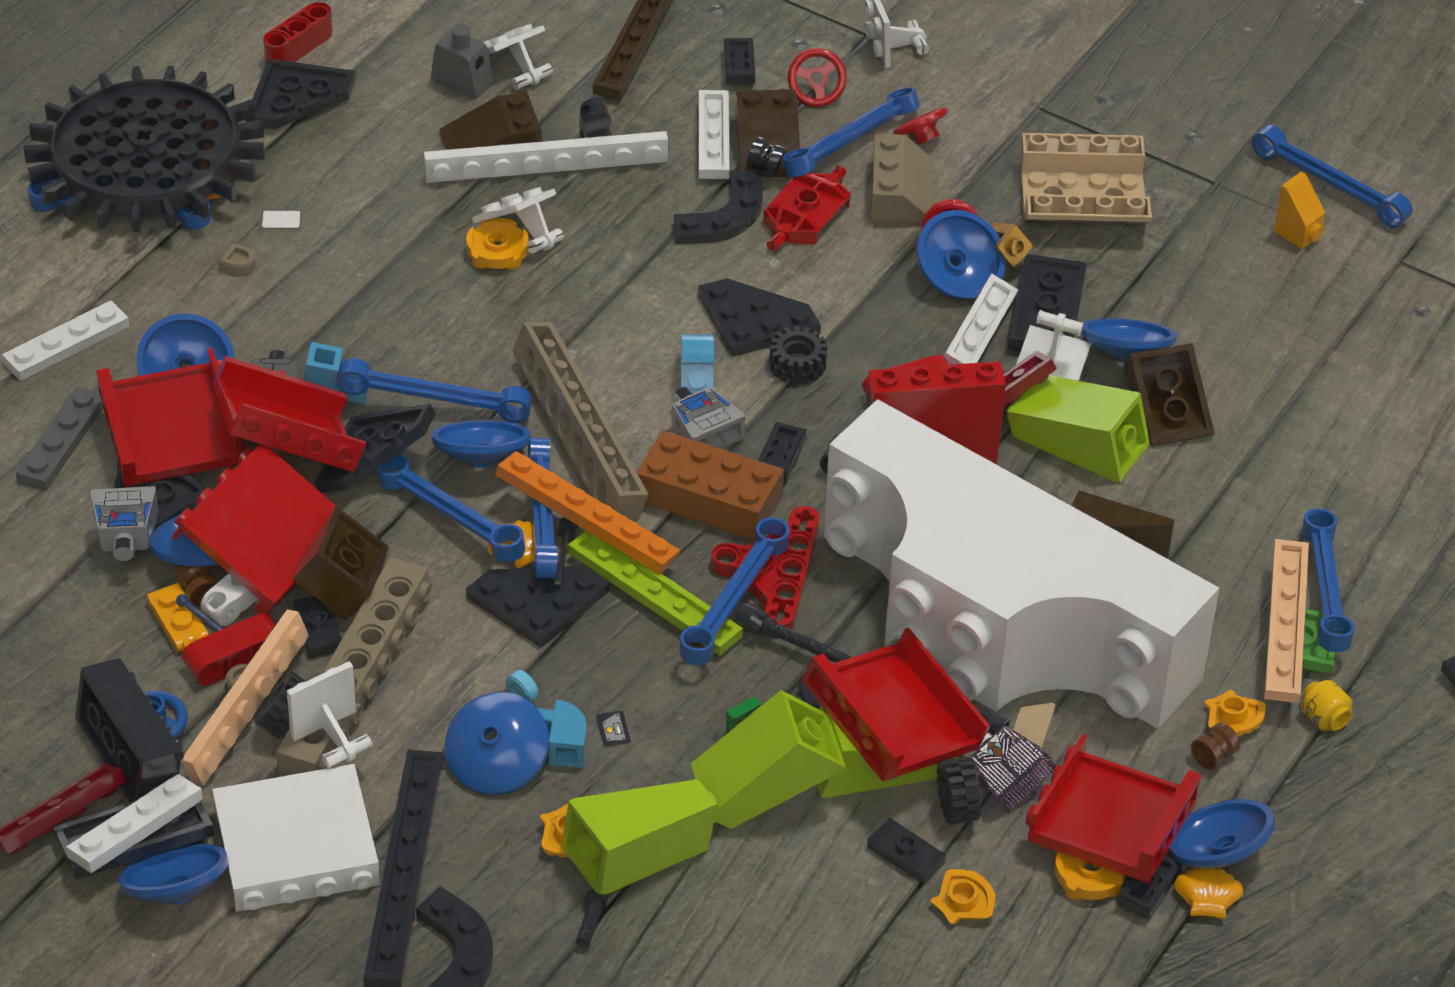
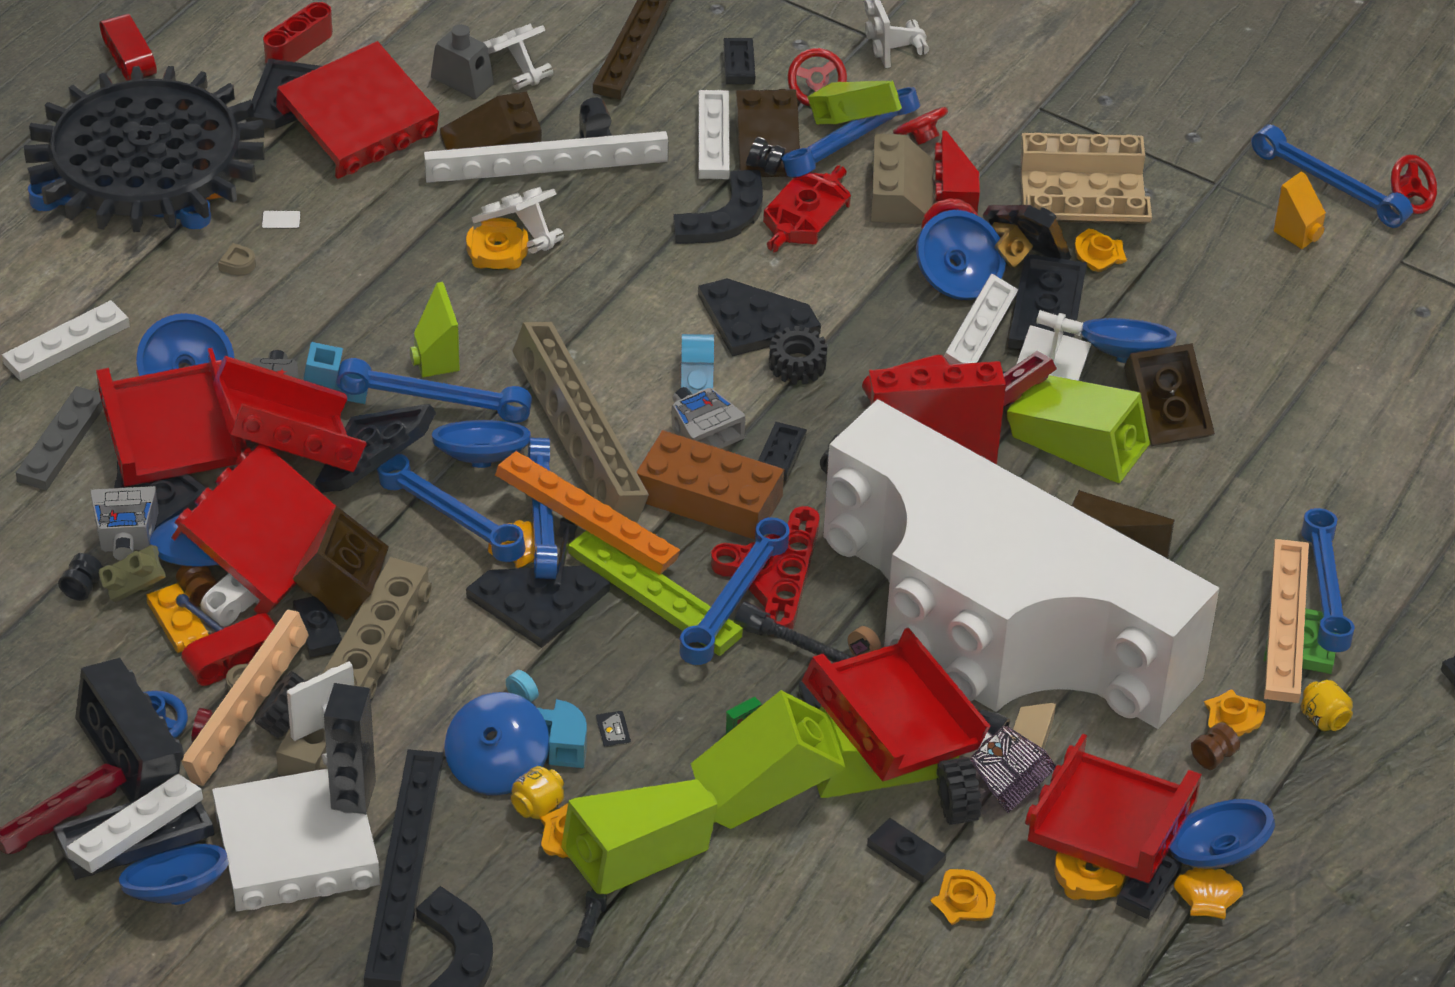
(79, 578): none -> black wheel
(127, 46): none -> red beam
(132, 573): none -> olive hips
(202, 717): none -> dark red tile
(350, 748): none -> black brick
(359, 108): none -> red panel
(436, 336): none -> lime slope
(537, 792): none -> yellow head
(853, 101): none -> lime slope
(863, 641): none -> medium nougat tile
(956, 173): none -> red slope
(1037, 225): none -> black plate
(1099, 250): none -> light orange animal
(1411, 184): none -> red piece

